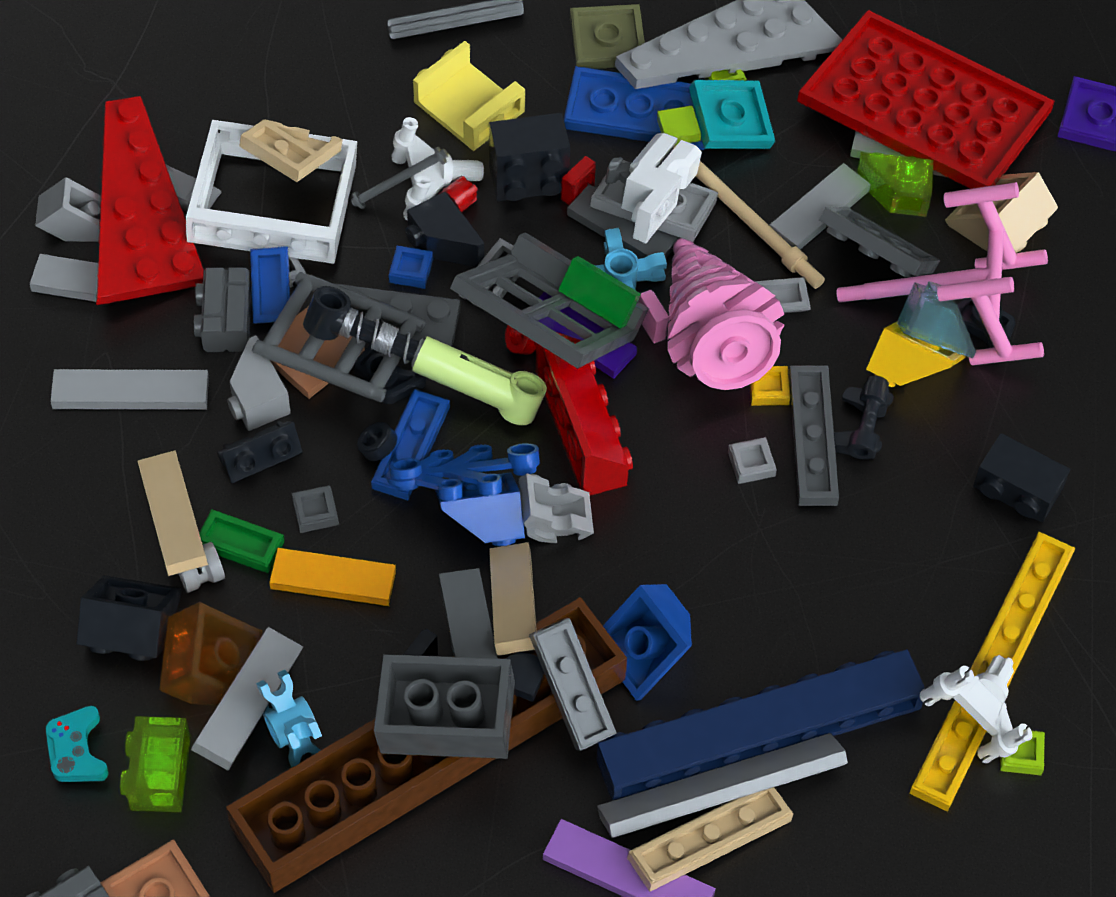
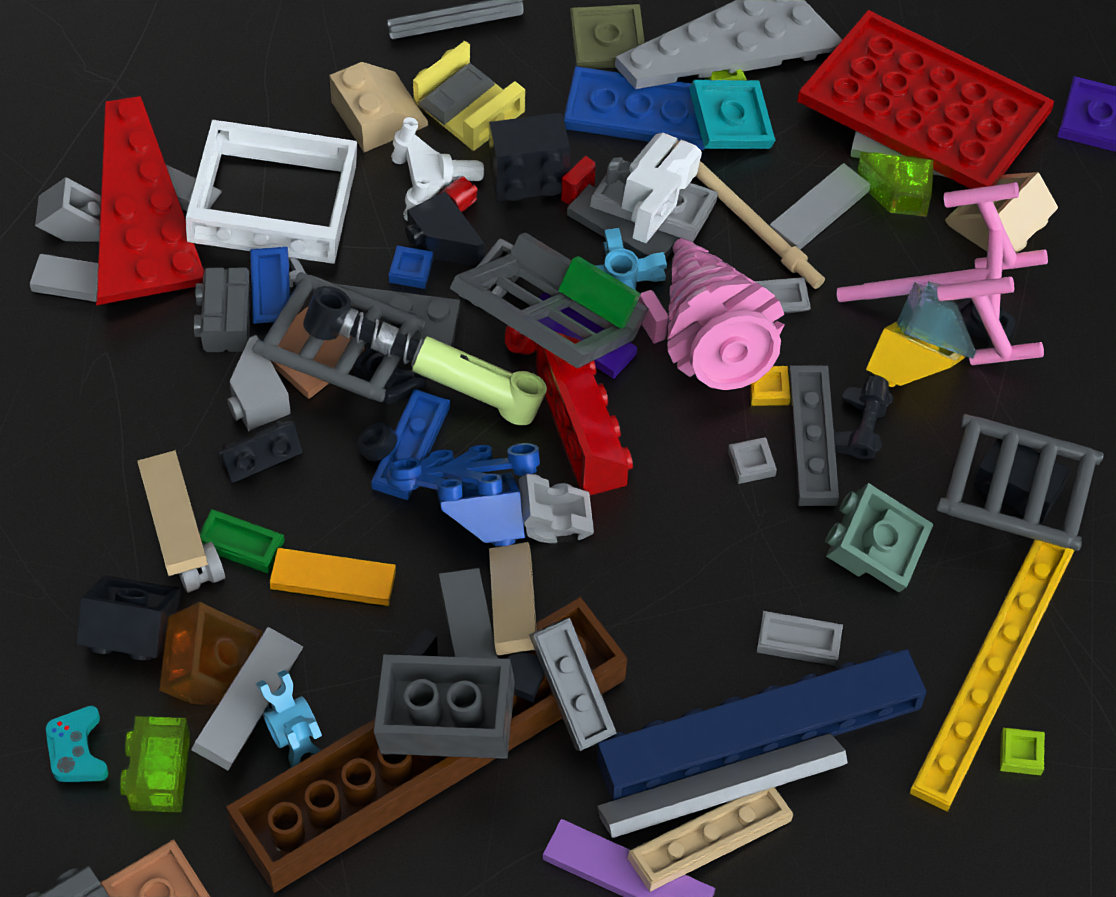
(129, 389): light grey tile -> none
(288, 148): tan wing -> none
(315, 509): dark grey tile -> none
(360, 199): dark grey axle -> none
(373, 103): none -> tan slope
(456, 93): none -> dark grey tile
(652, 634): blue slope -> none
(680, 123): lime tile -> none
(799, 638): none -> light grey tile
(878, 241): dark grey plate -> none
(878, 537): none -> sand green plate
(984, 700): white axle -> none
(1029, 525): none -> dark grey bar

